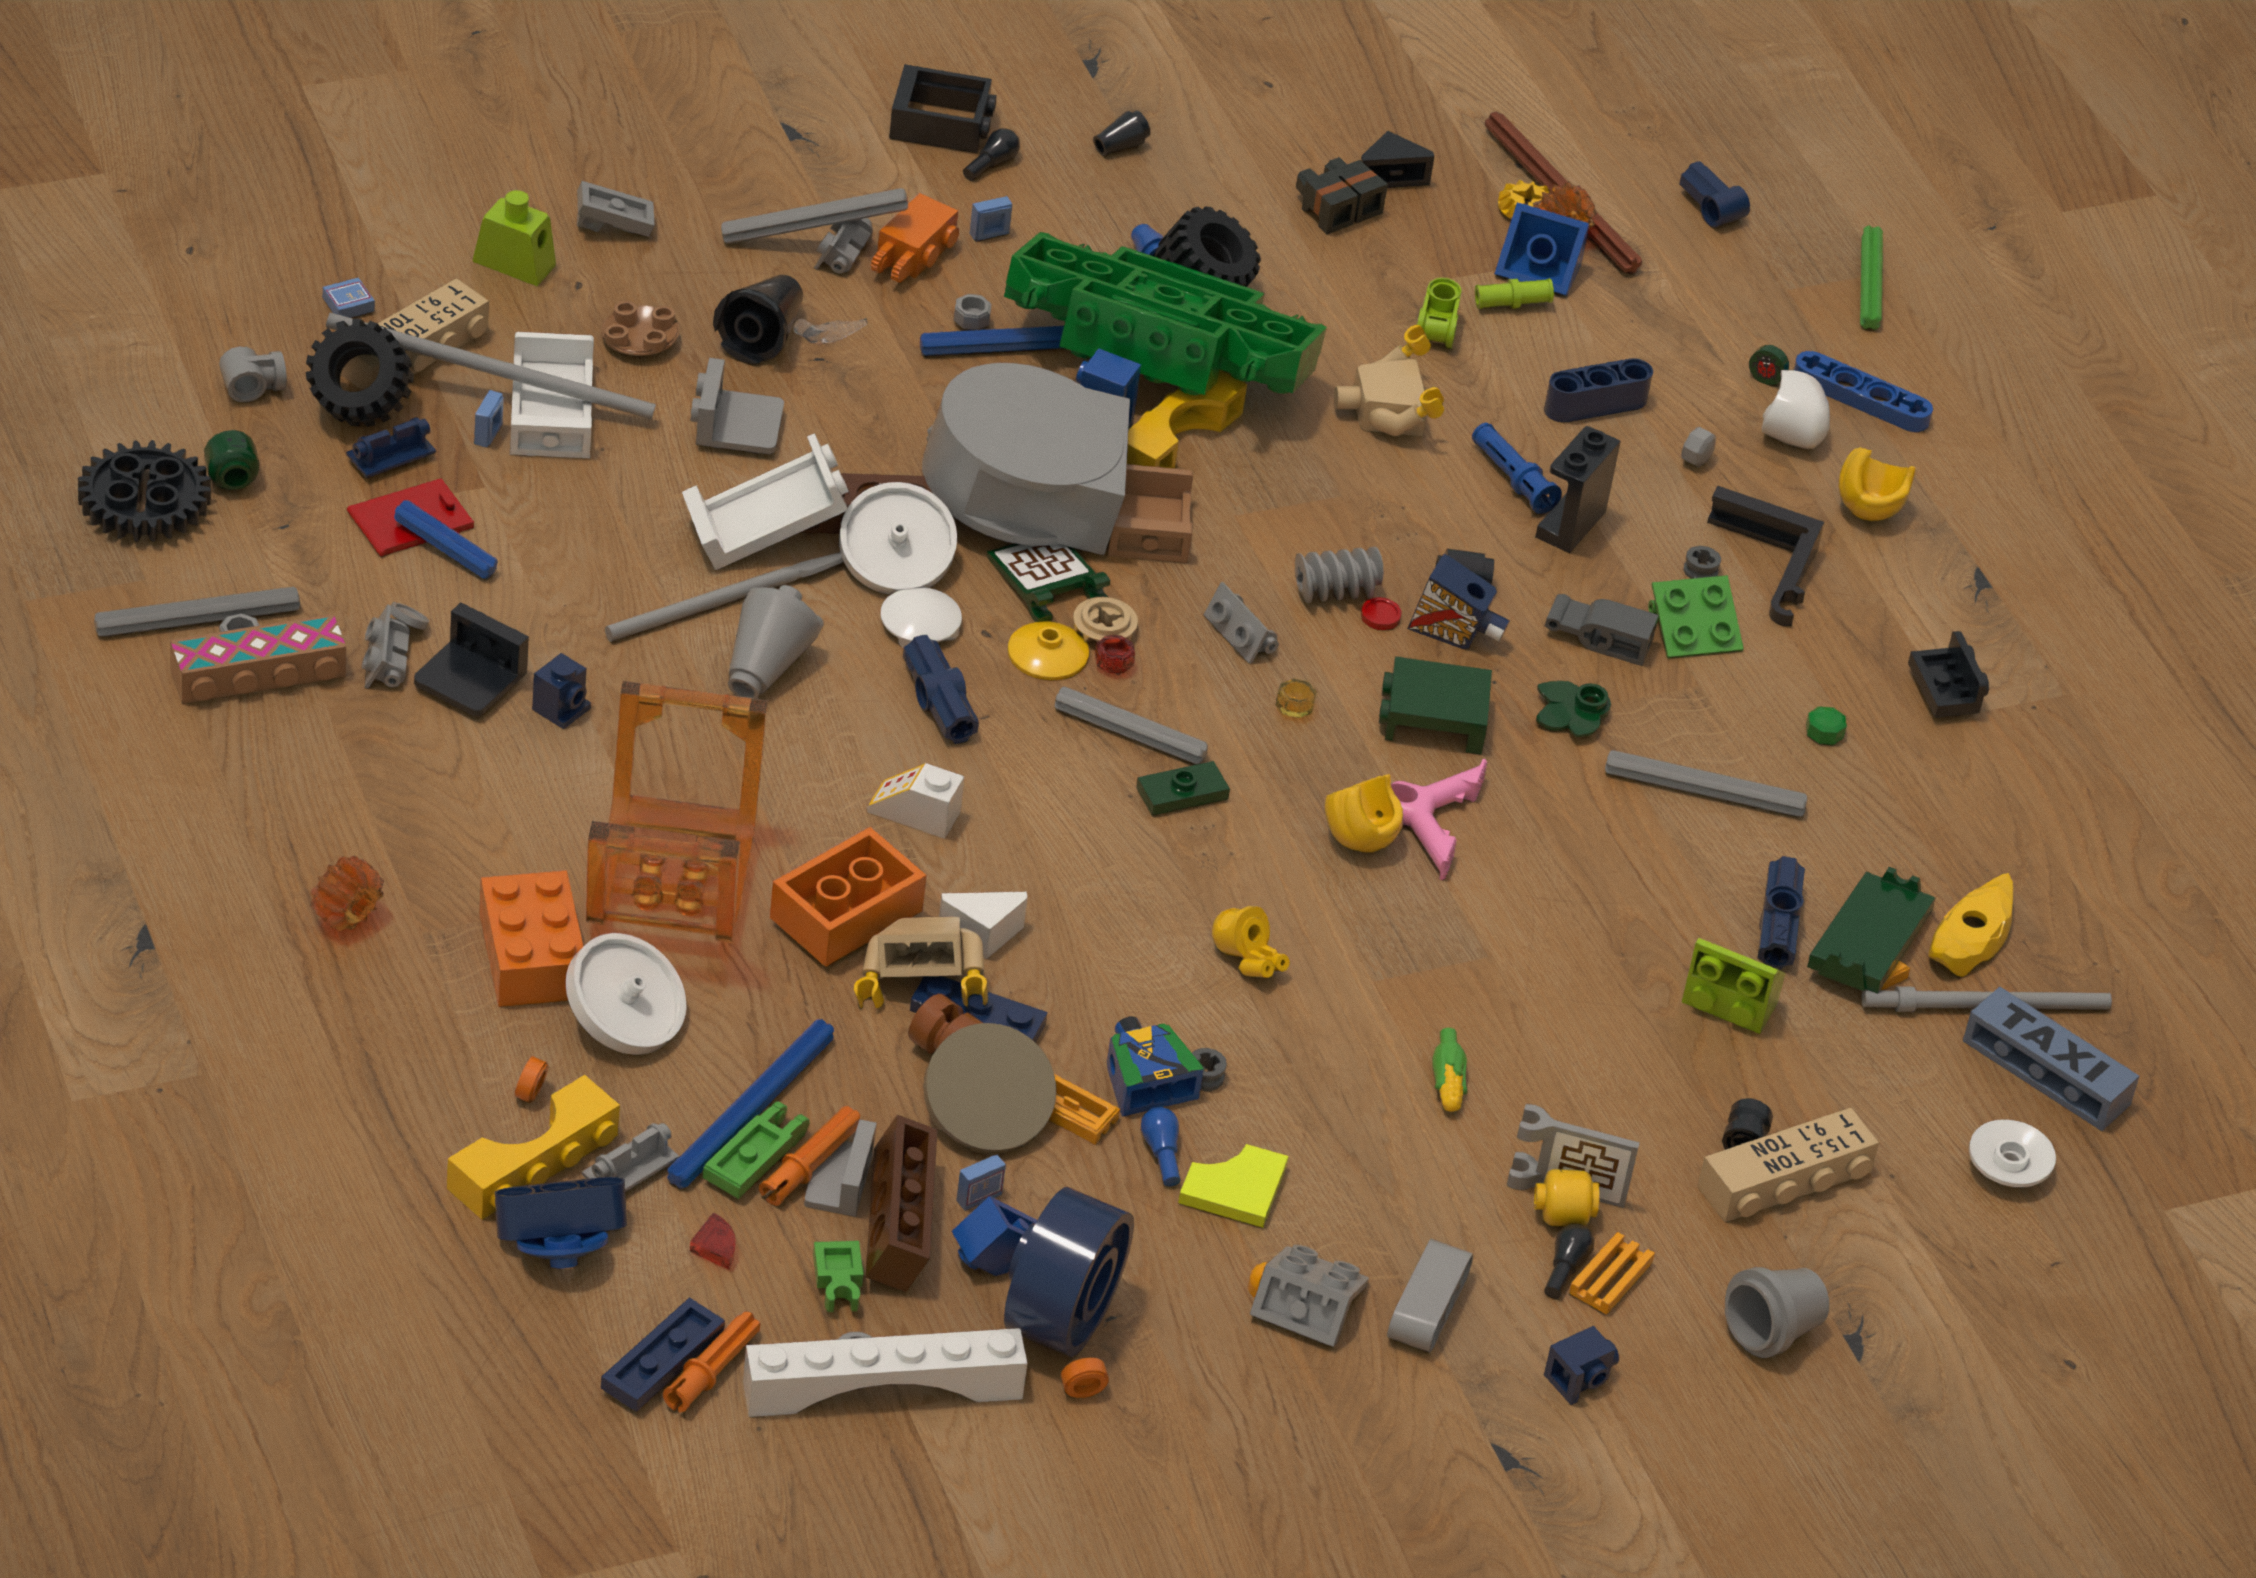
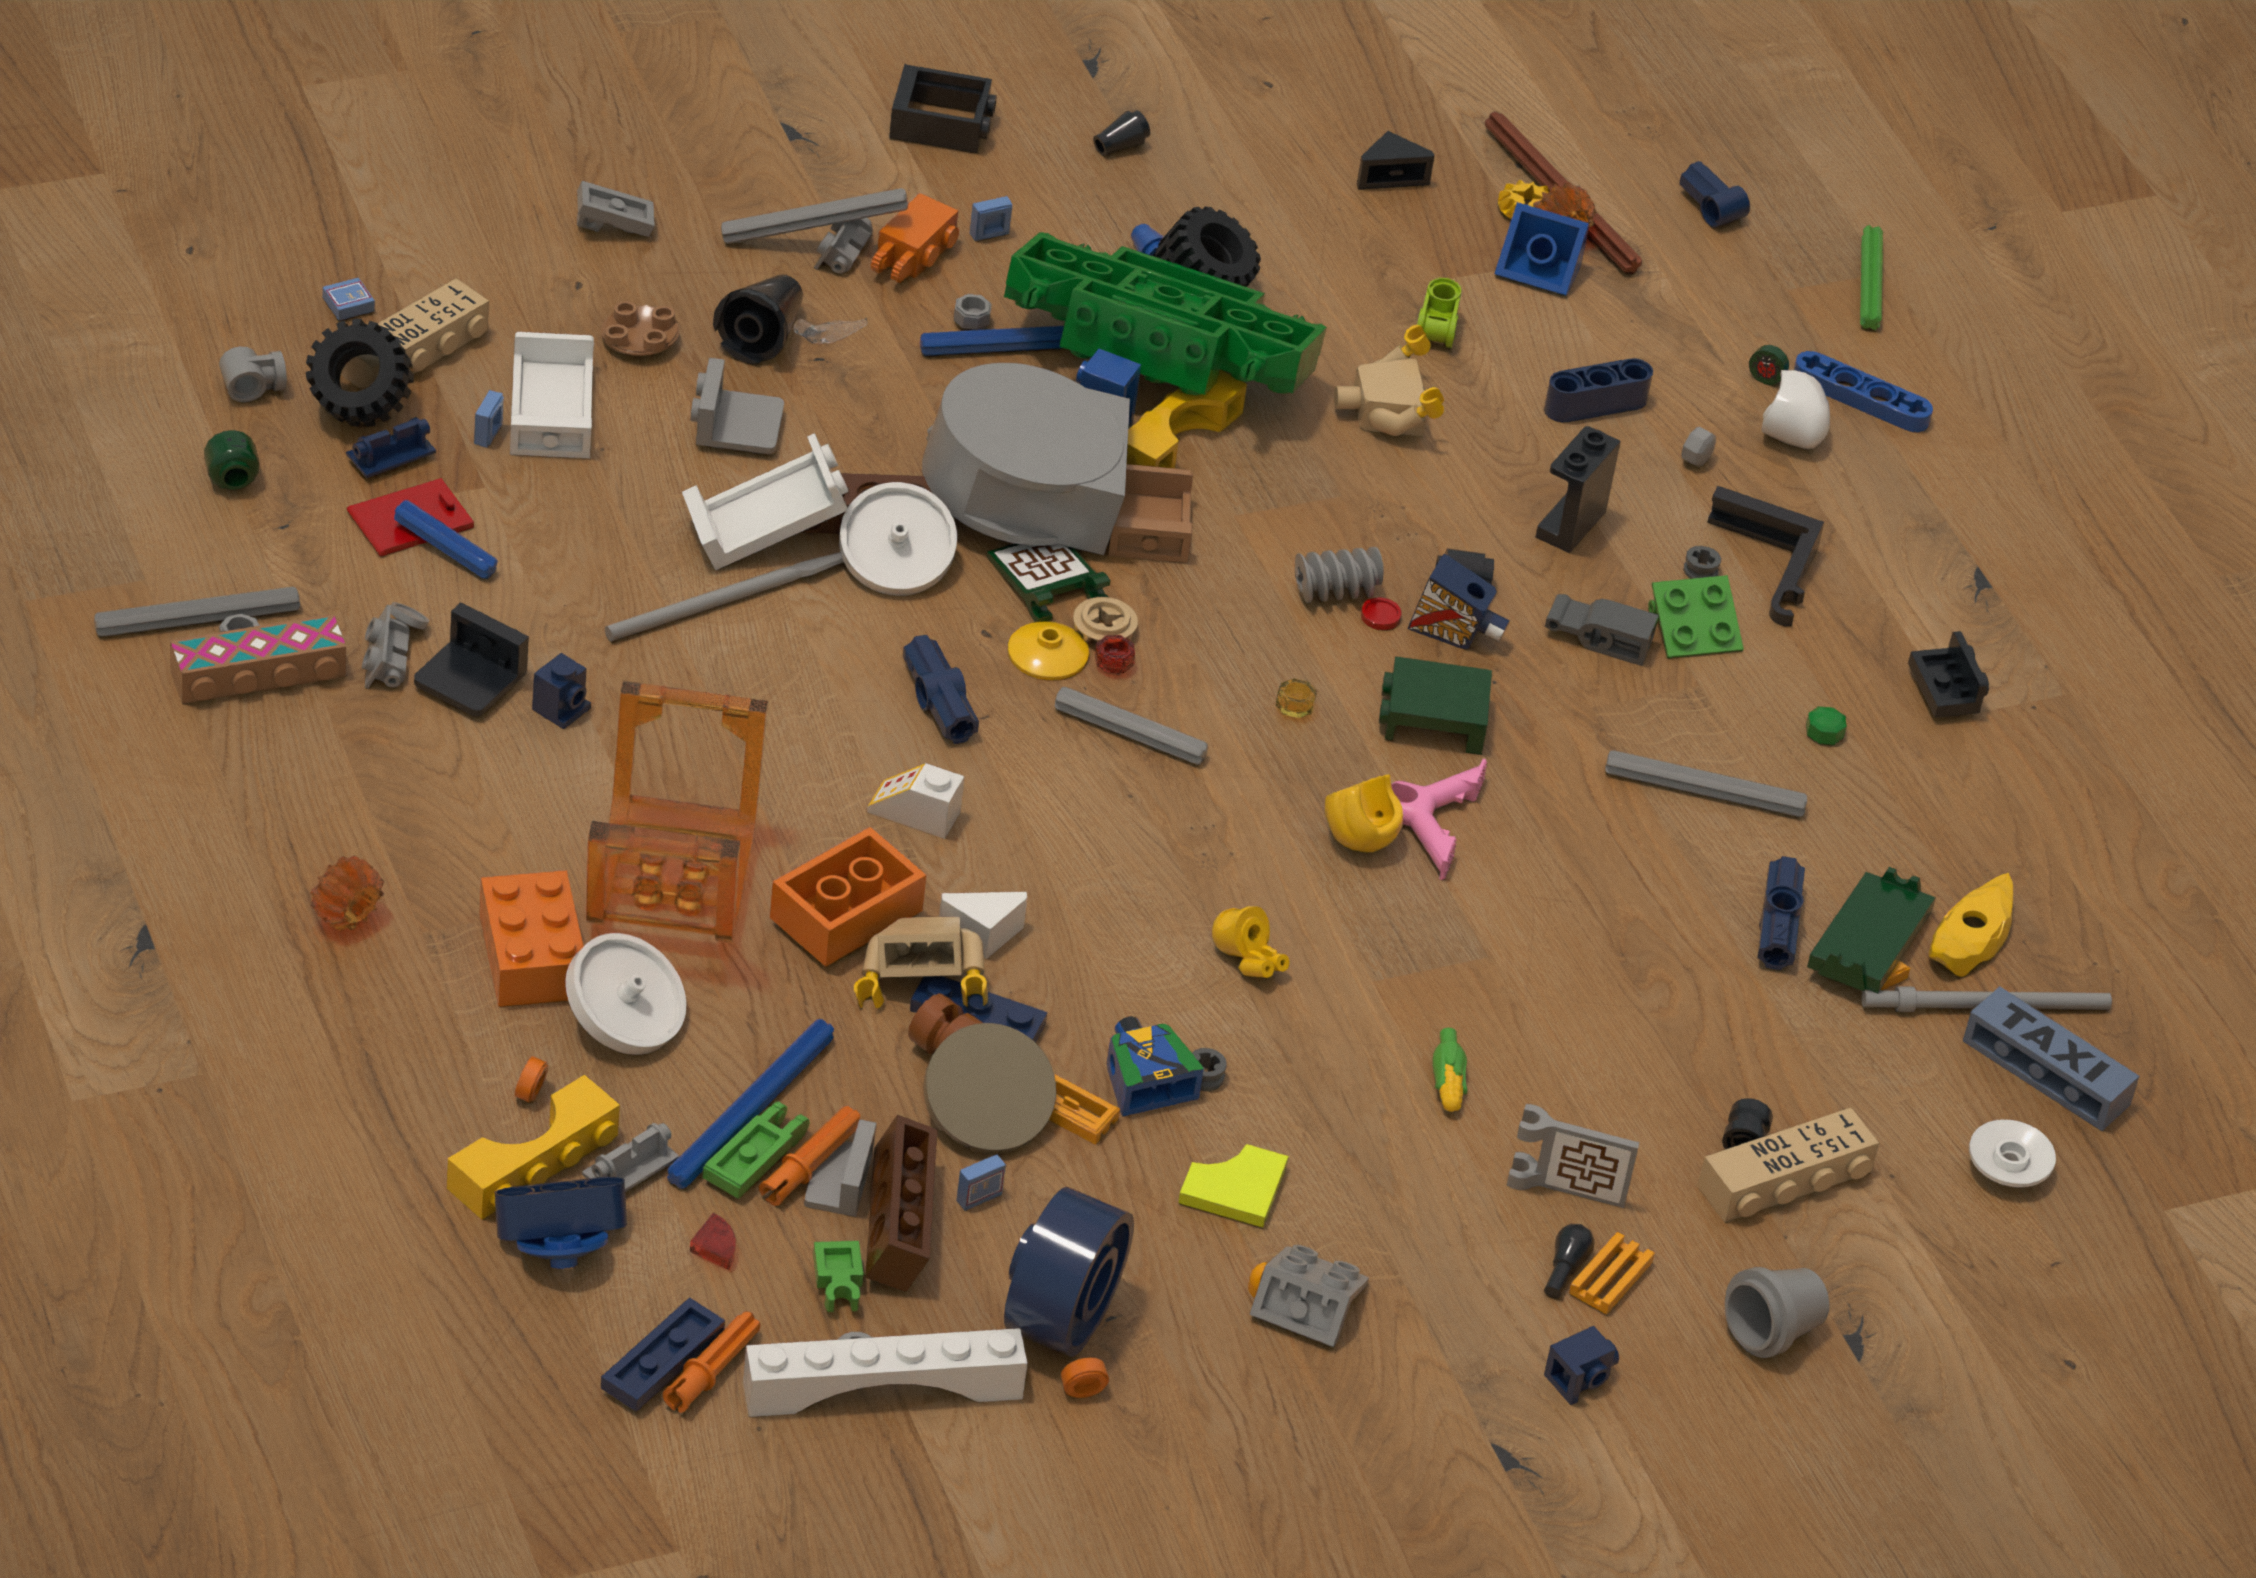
(114, 488): black gear -> none
(514, 372): light grey piece -> none
(516, 240): lime torso -> none
(770, 638): light grey cone -> none
(919, 613): white dish -> none
(991, 1236): blue slope -> none
(999, 148): black piece -> none
(1161, 1133): blue piece -> none
(1182, 788): dark green plate -> none
(1239, 624): light grey hinge -> none
(1342, 194): pearl dark grey hips -> none
(1430, 1295): light grey beam -> none
(1514, 293): lime pin -> none
(1525, 476): blue pin -> none
(1567, 1197): yellow head -> none
(1573, 707): dark green plate -> none
(1732, 986): lime slope -> none
(1873, 488): yellow piece -> none

